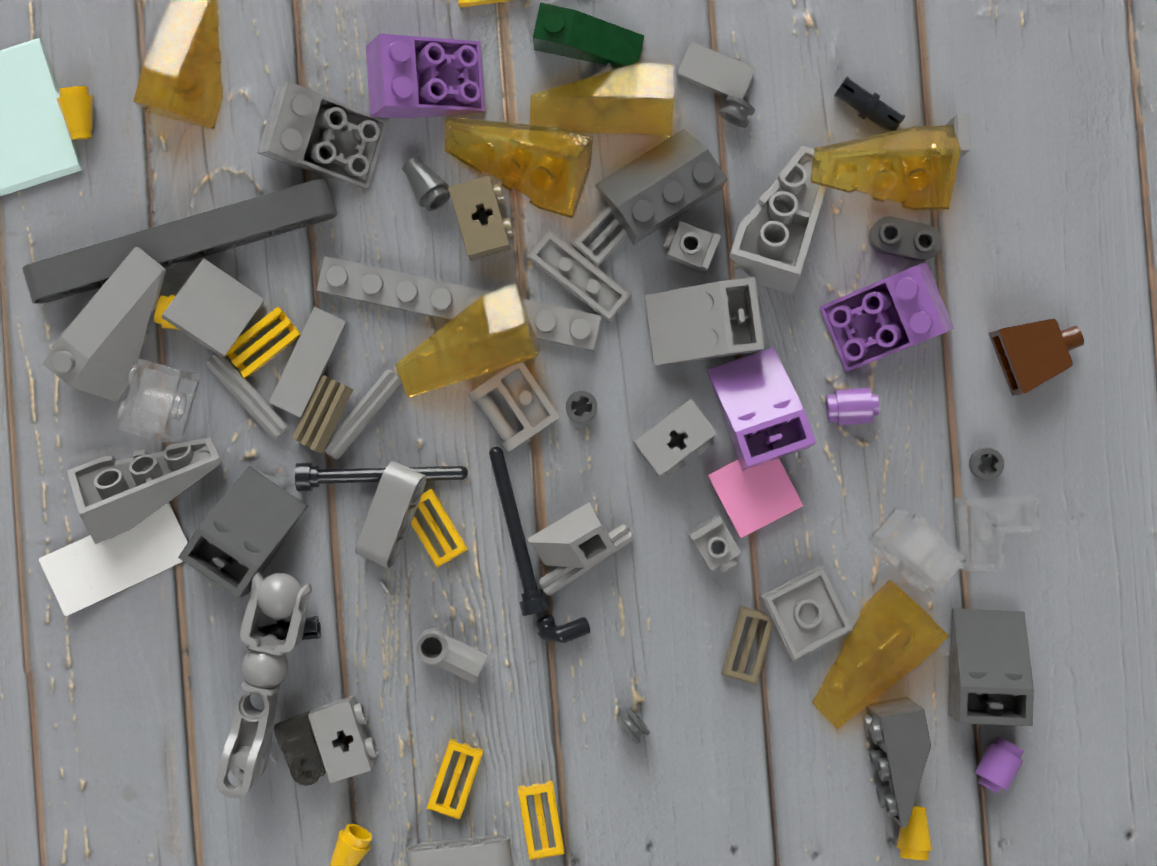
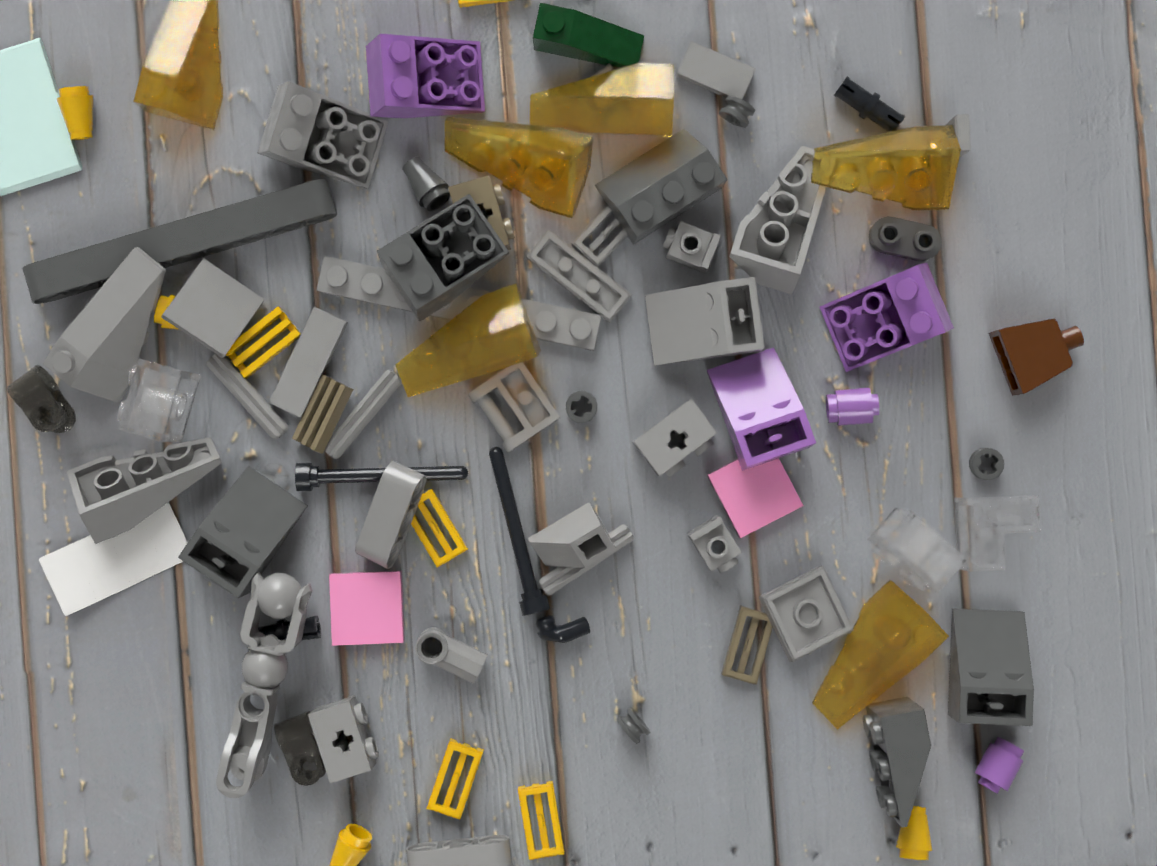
(39, 396): none -> clear smoke piece
(366, 608): none -> bright pink tile
(442, 256): none -> dark grey slope

